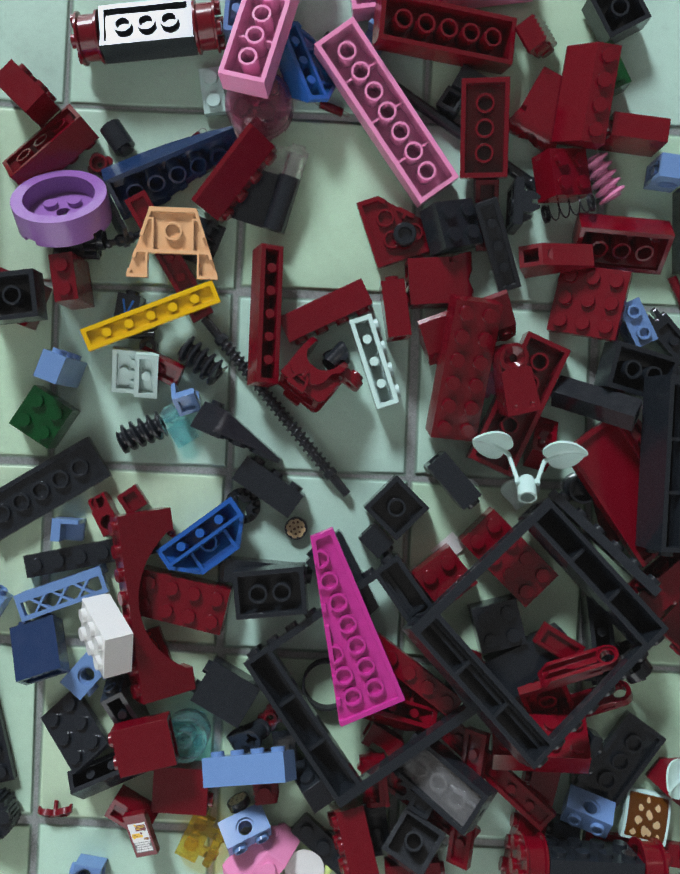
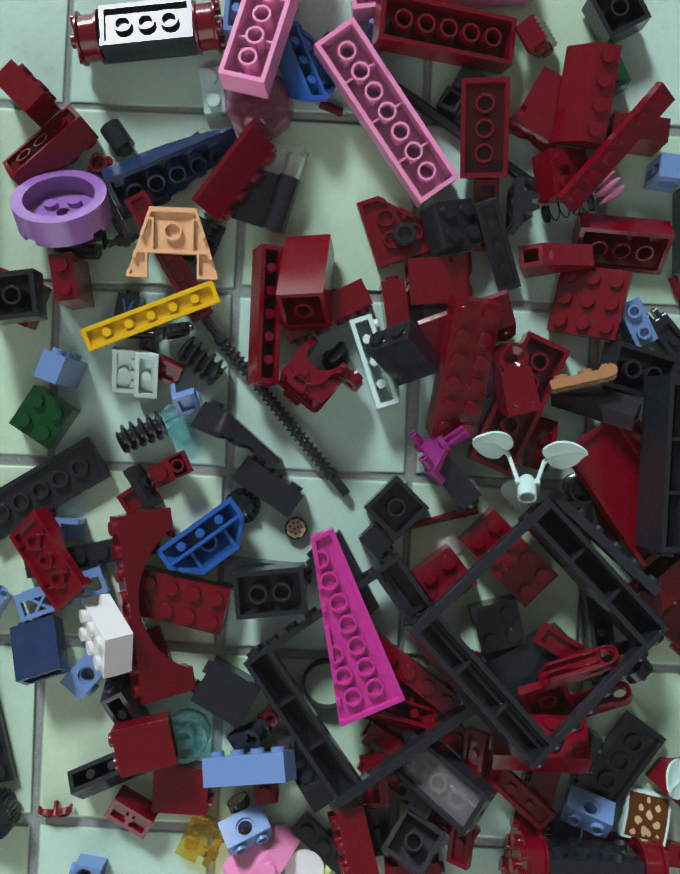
(44, 552): none -> dark red piece
(76, 731): black plate -> none
(103, 507): dark red leg -> none
(141, 833): tile -> none
(143, 486): none -> black plate
(170, 469): none -> dark red slope
(175, 330): none -> black gear
(306, 281): none -> dark red slope
(404, 353): none -> black brick
(436, 449): none -> magenta axle
(456, 514): none -> dark red bar
(584, 378): none -> medium nougat hinge
(616, 146): none -> dark red plate

